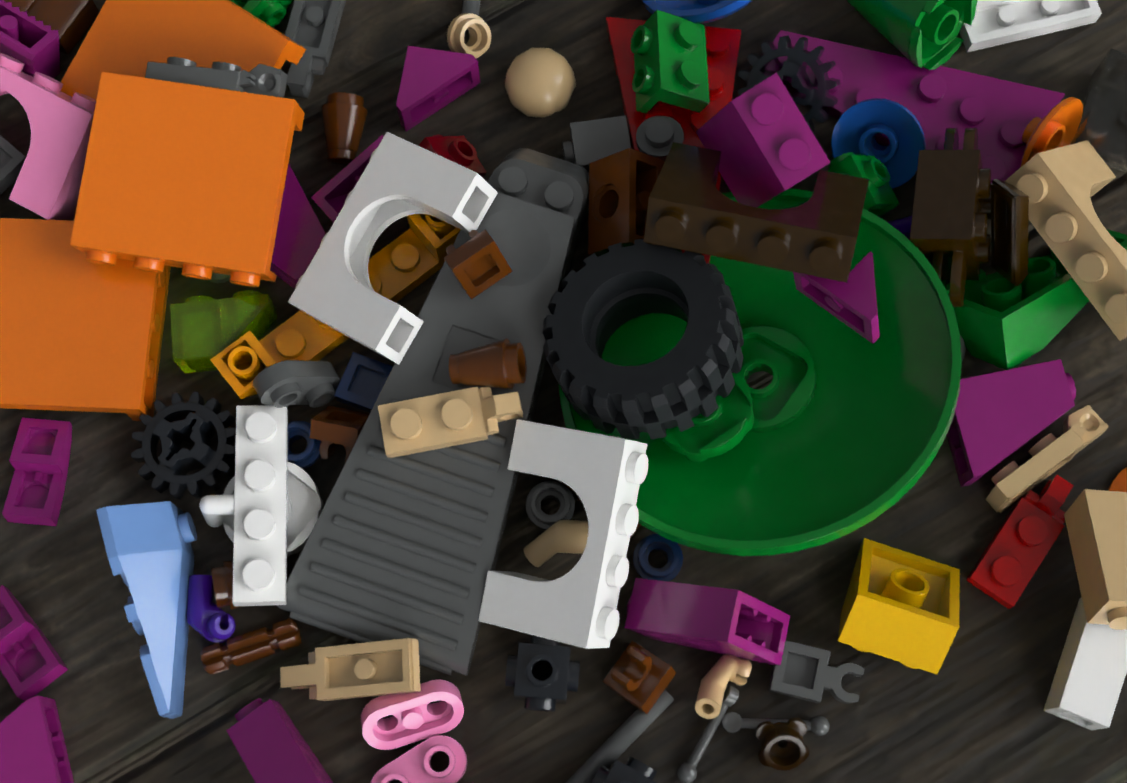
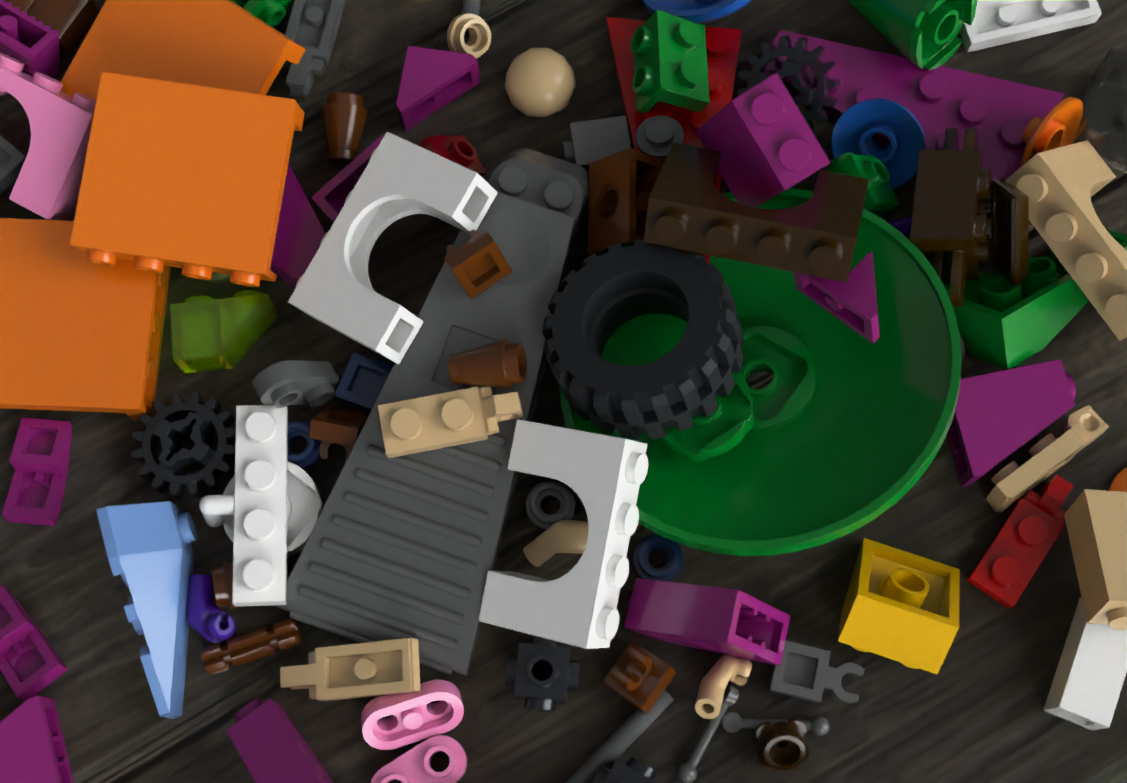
(222, 75): dark grey hinge -> none
(392, 274): light orange slope -> none

